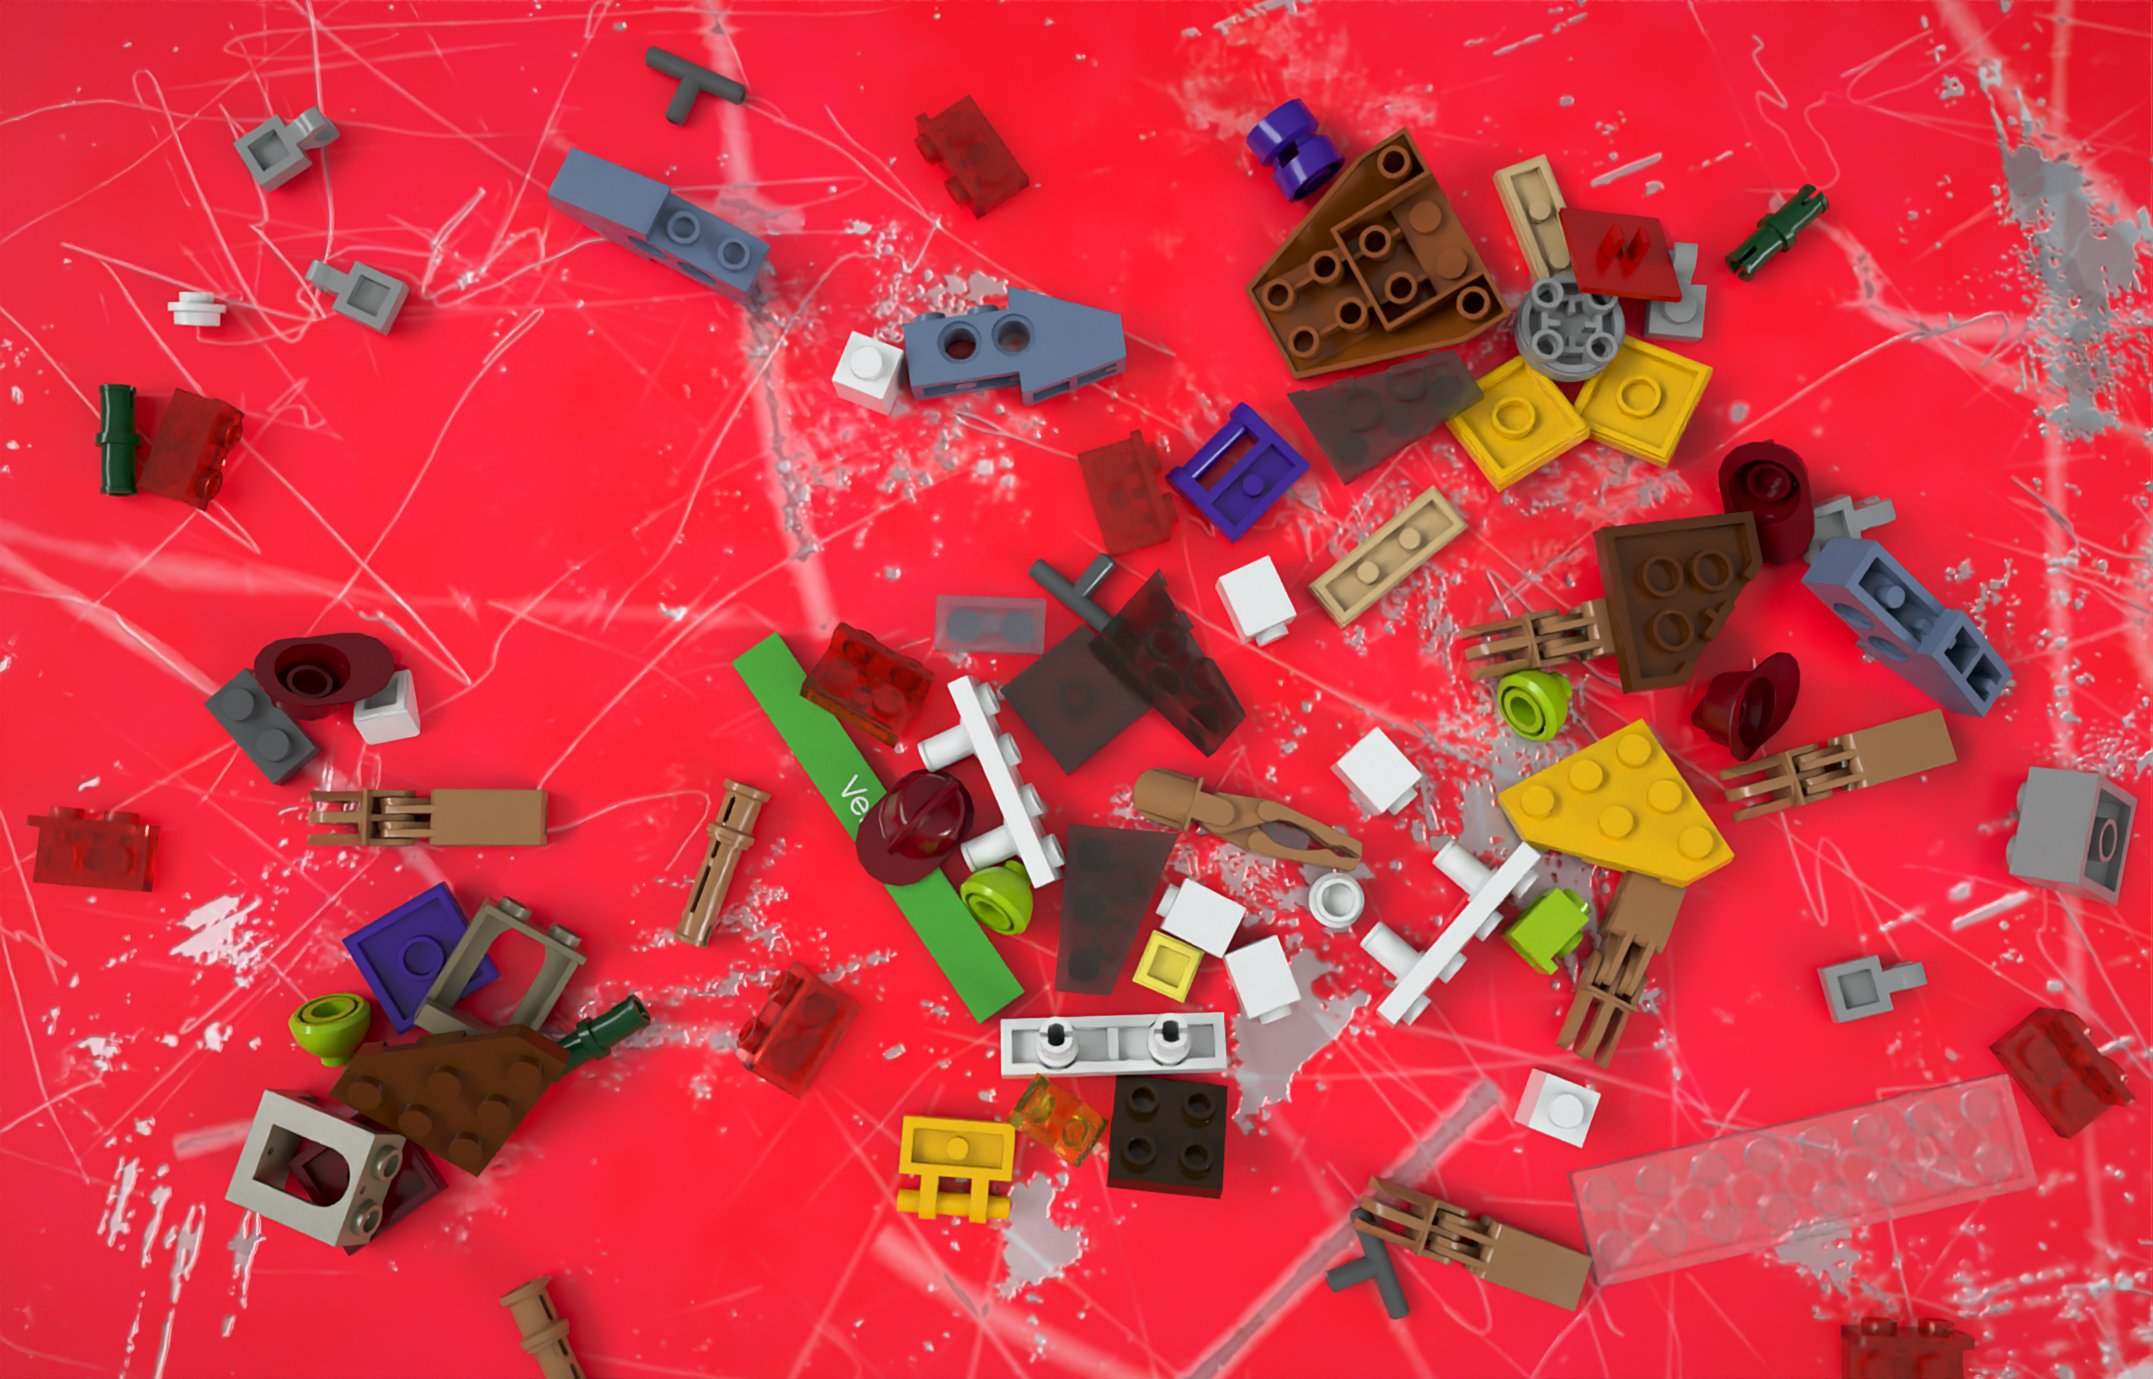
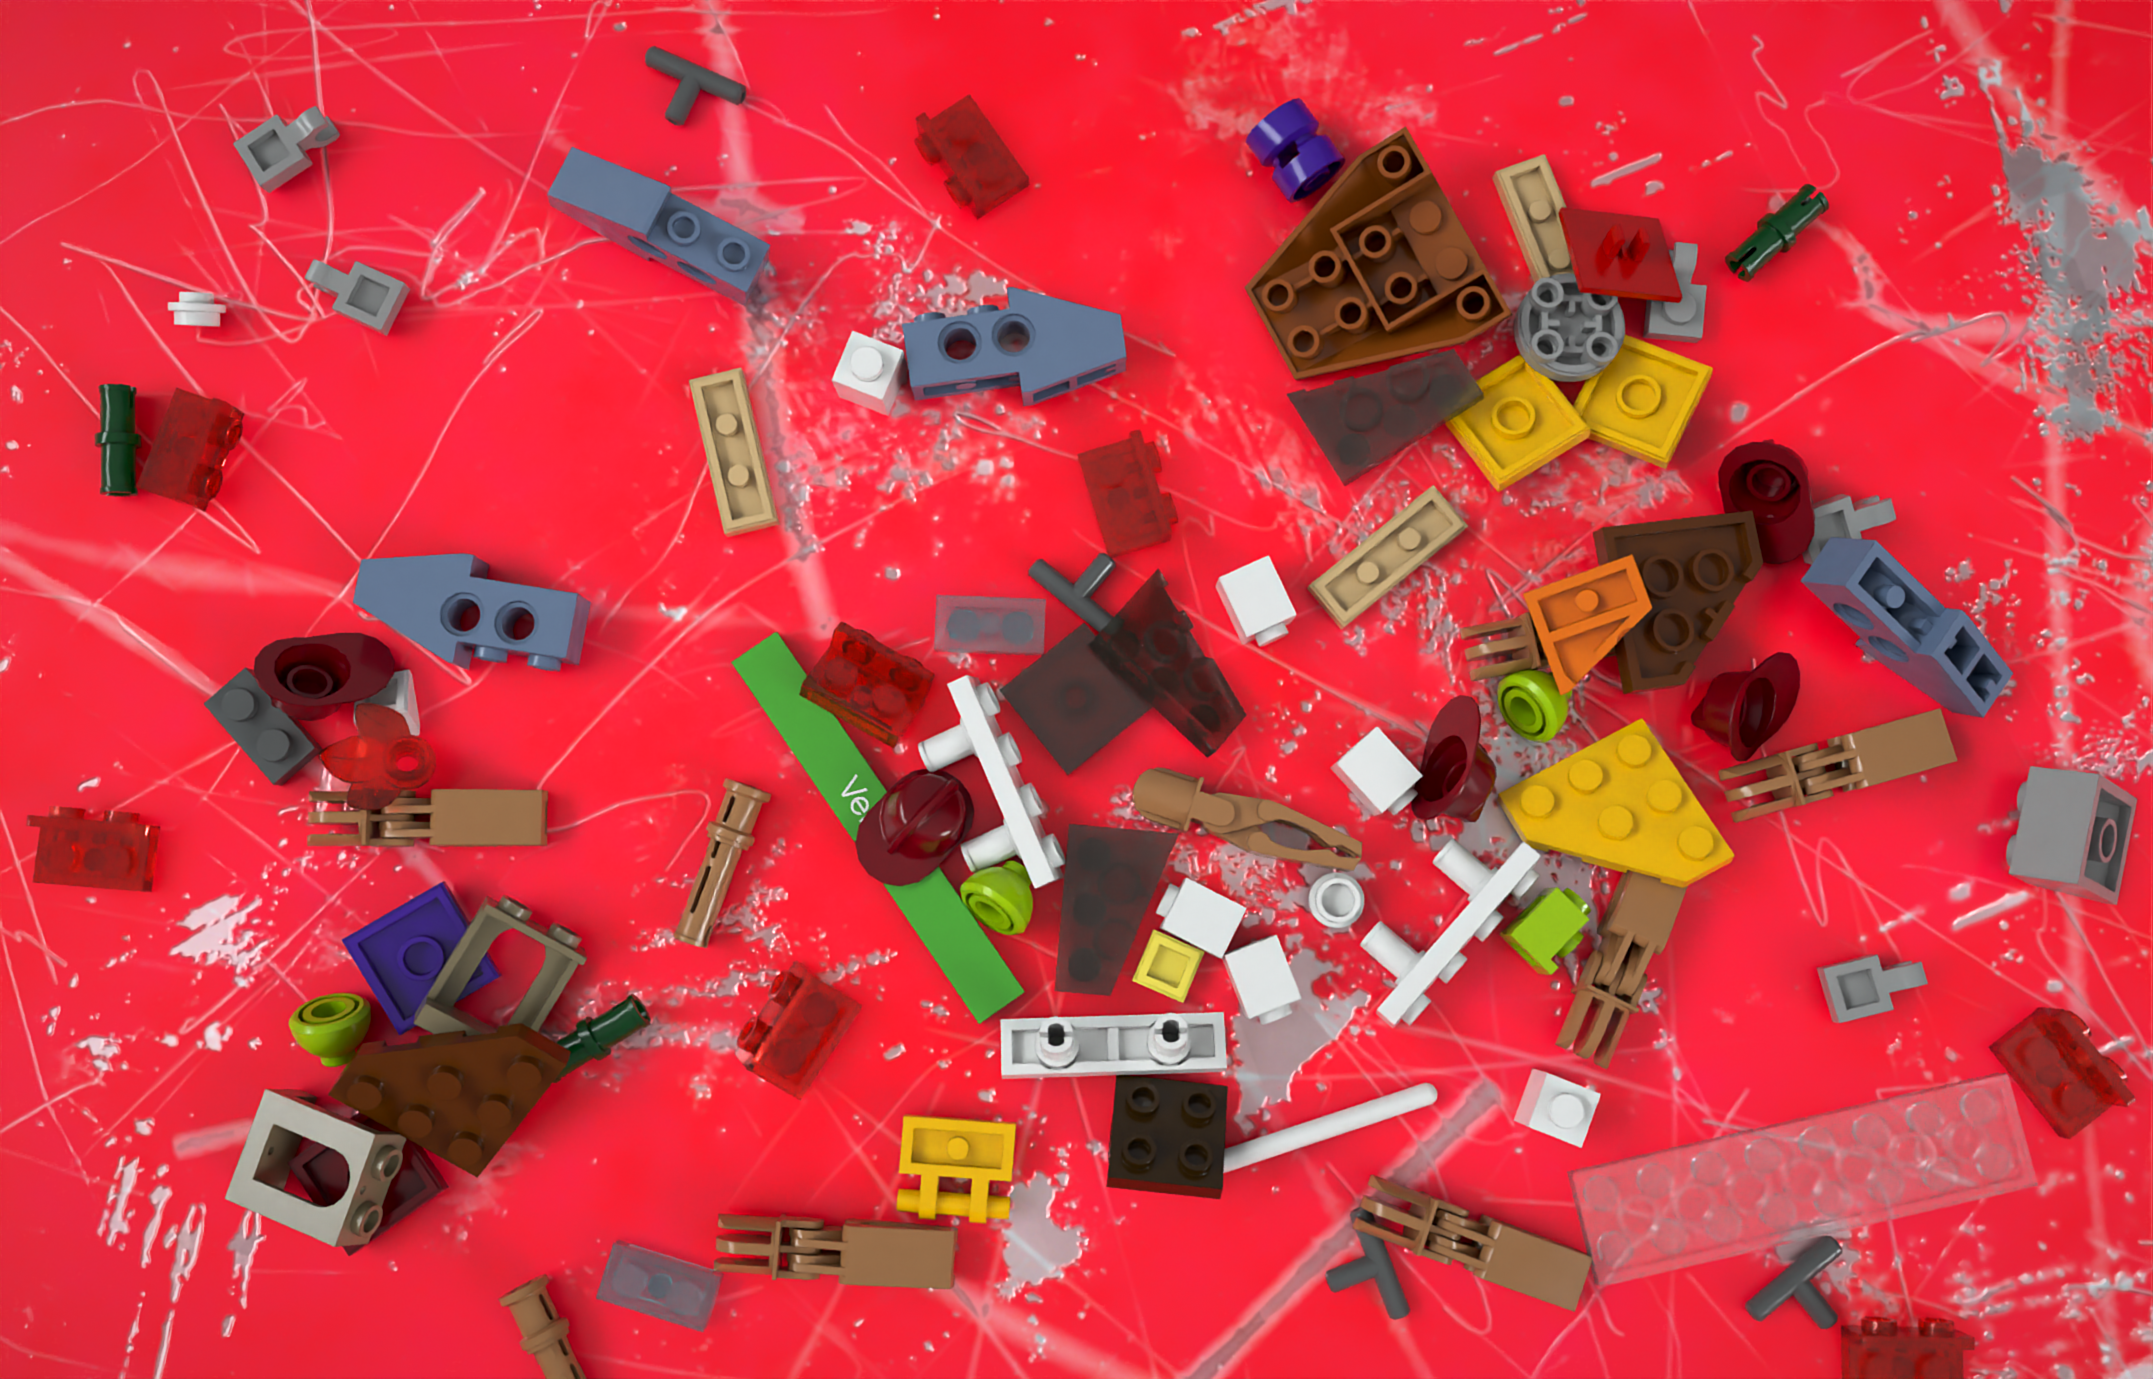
(372, 755): none -> clear red plate
(431, 592): none -> sand blue brick
(659, 1285): none -> clear light blue plate
(734, 452): none -> tan tile
(858, 1252): none -> medium nougat arm
(1058, 1120): bracket -> none
(1250, 484): dark purple plate -> none
(1328, 1126): none -> white piece
(1454, 765): none -> dark red piece
(1587, 616): none -> orange wing
(1796, 1282): none -> dark grey piece

